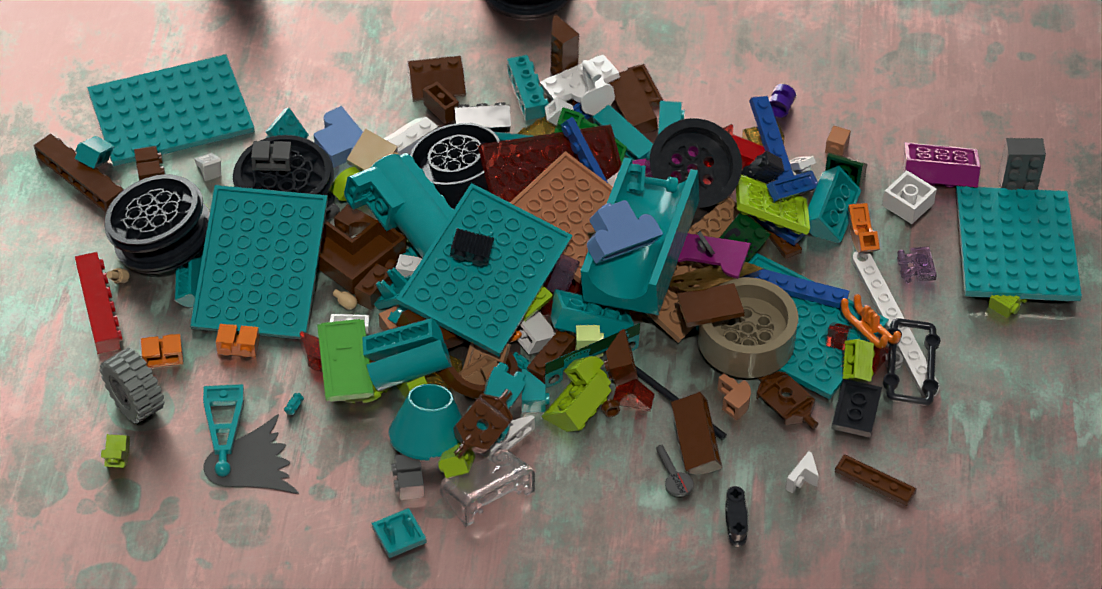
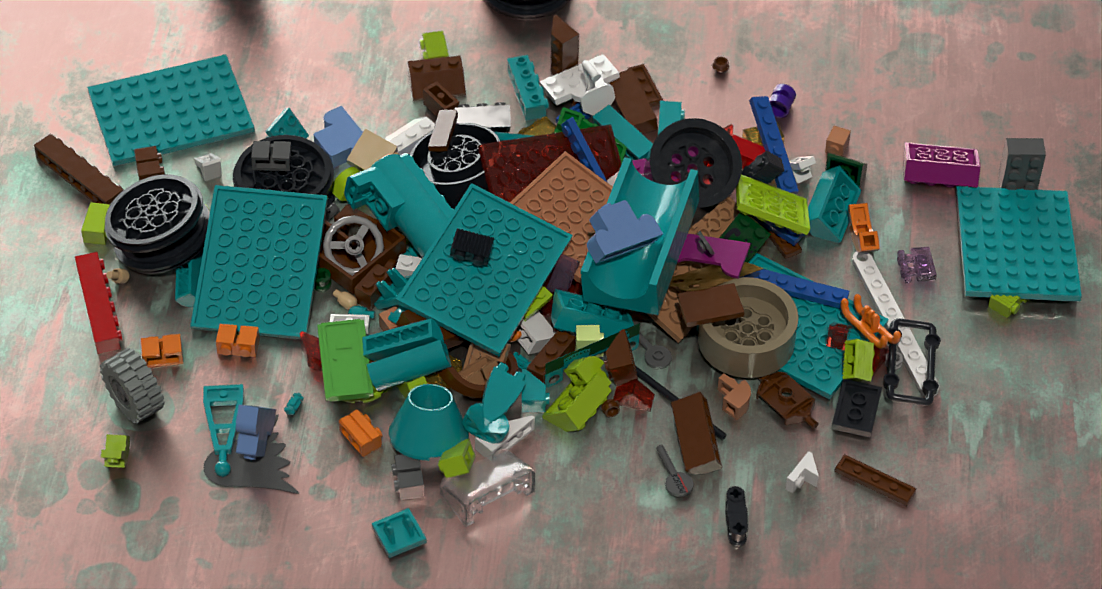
(94, 151): teal brick -> none
(94, 224): none -> lime brick
(254, 426): none -> medium blue brick
(323, 280): none -> dark green wheel
(360, 432): none -> orange brick
(361, 310): none -> teal cylinder
(366, 224): none -> light grey piece
(433, 45): none -> lime brick
(443, 130): none -> tile
(492, 412): reddish brown plate -> none
(554, 109): white brick -> none
(657, 355): none -> dark grey piece
(670, 184): teal bar -> none
(720, 64): none -> reddish brown plate
(792, 185): blue plate -> none
(909, 197): white brick -> none

